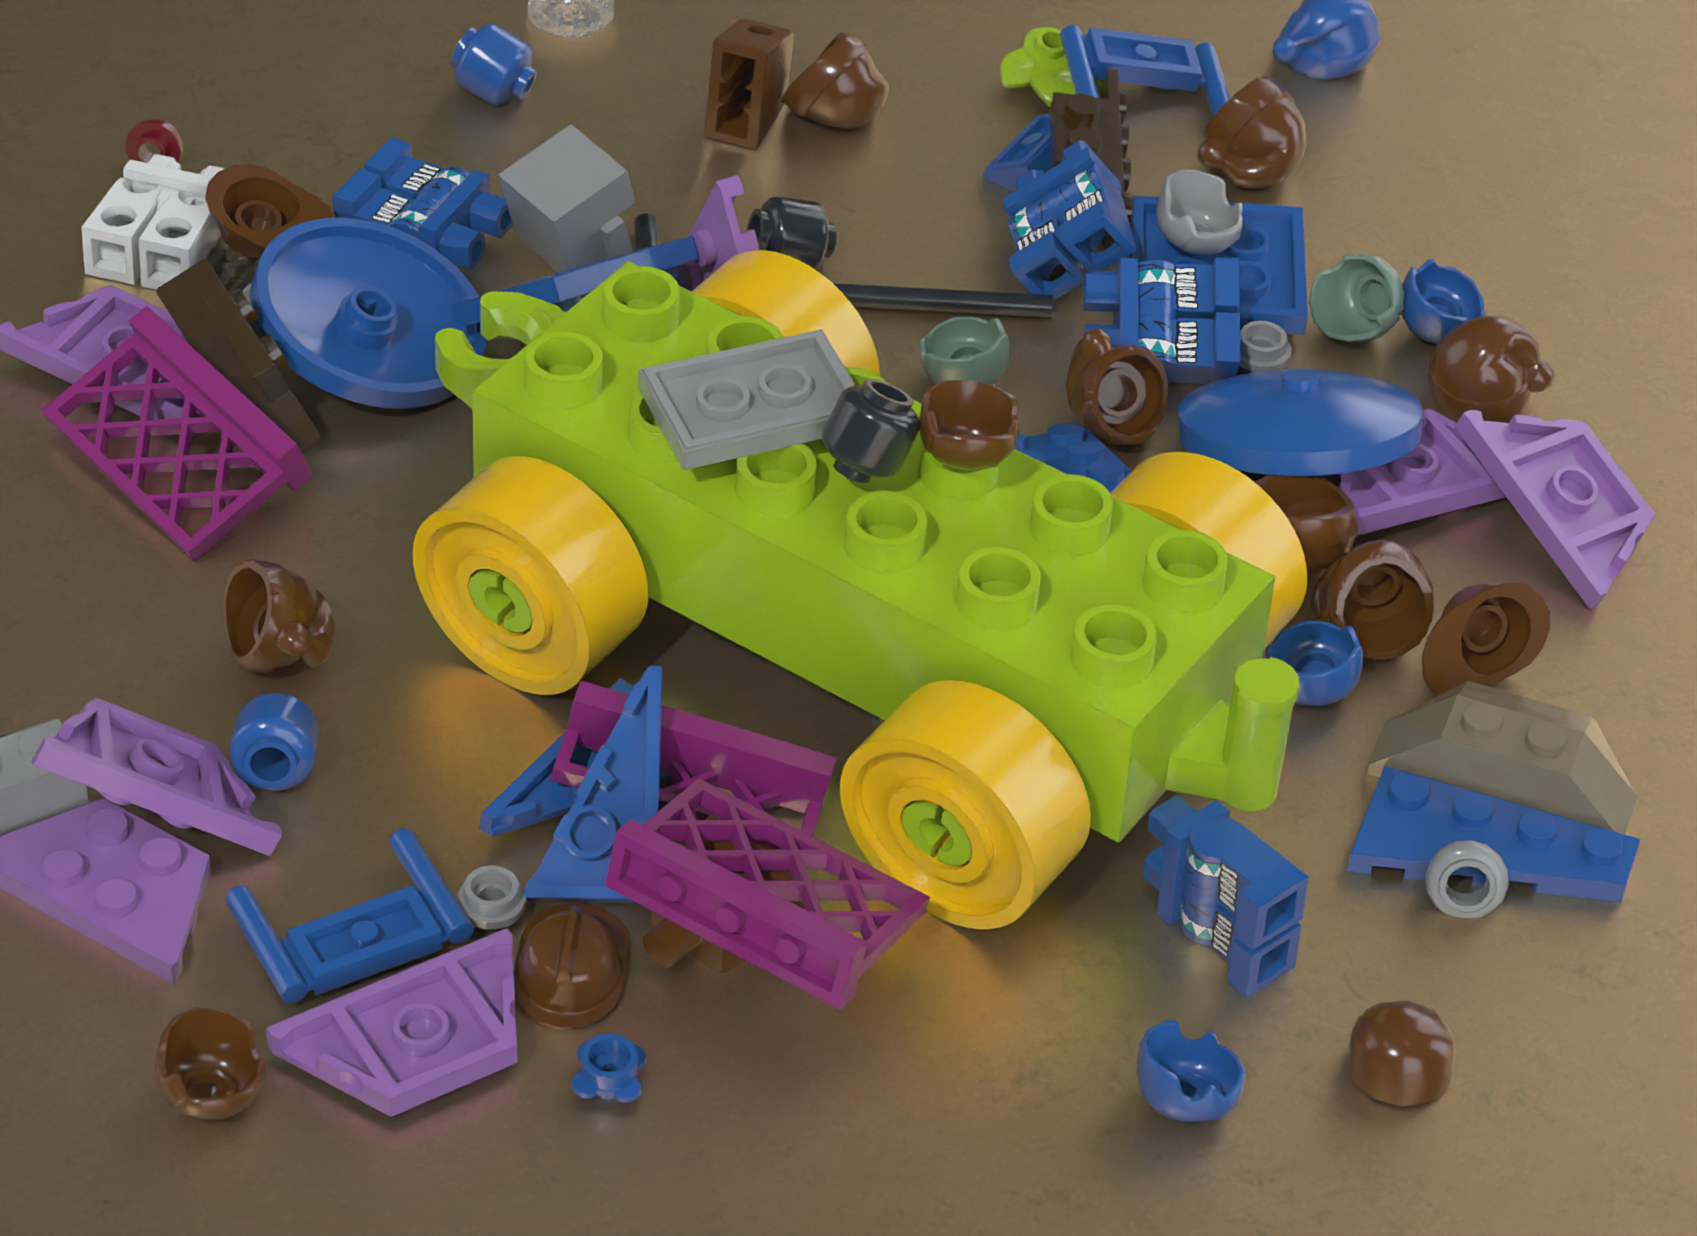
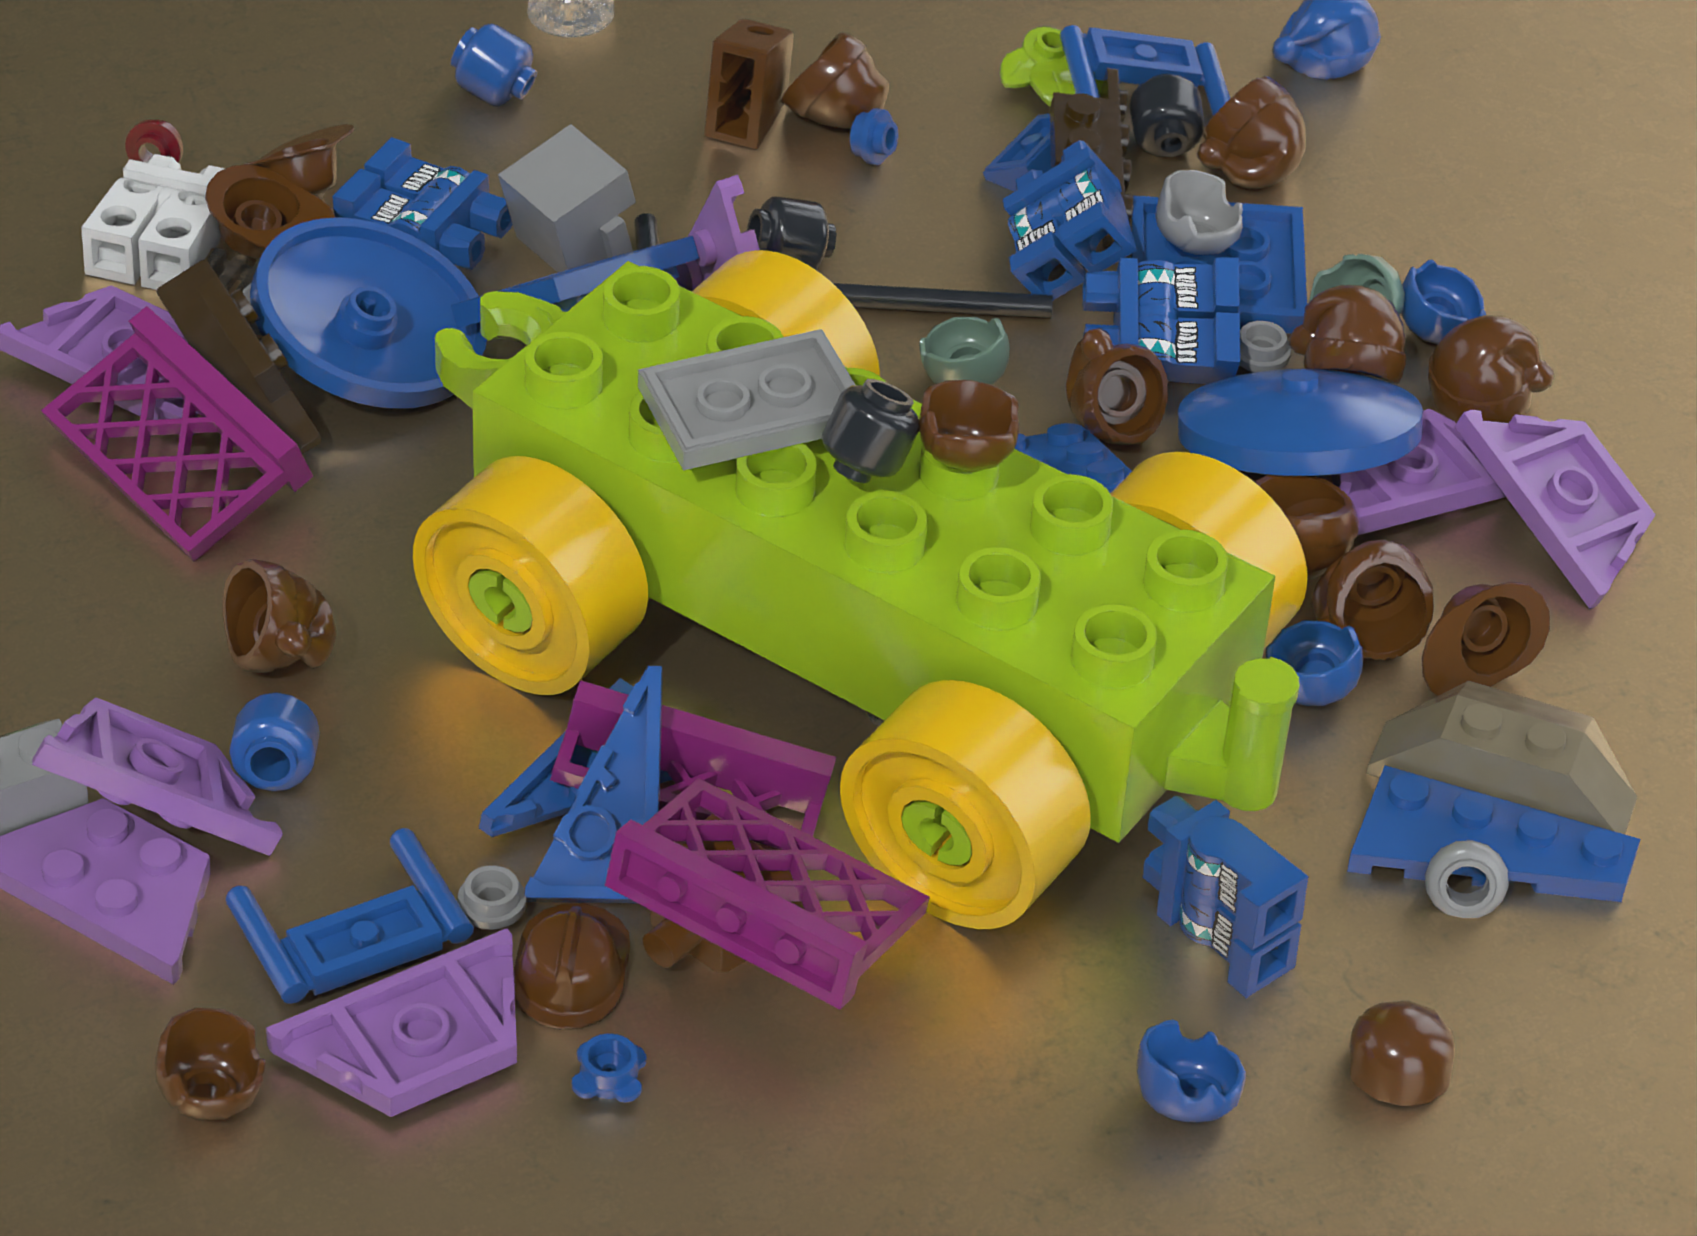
(308, 159): none -> reddish brown piece
(874, 136): none -> blue plate
(1167, 113): none -> black head
(1352, 332): none -> reddish brown piece

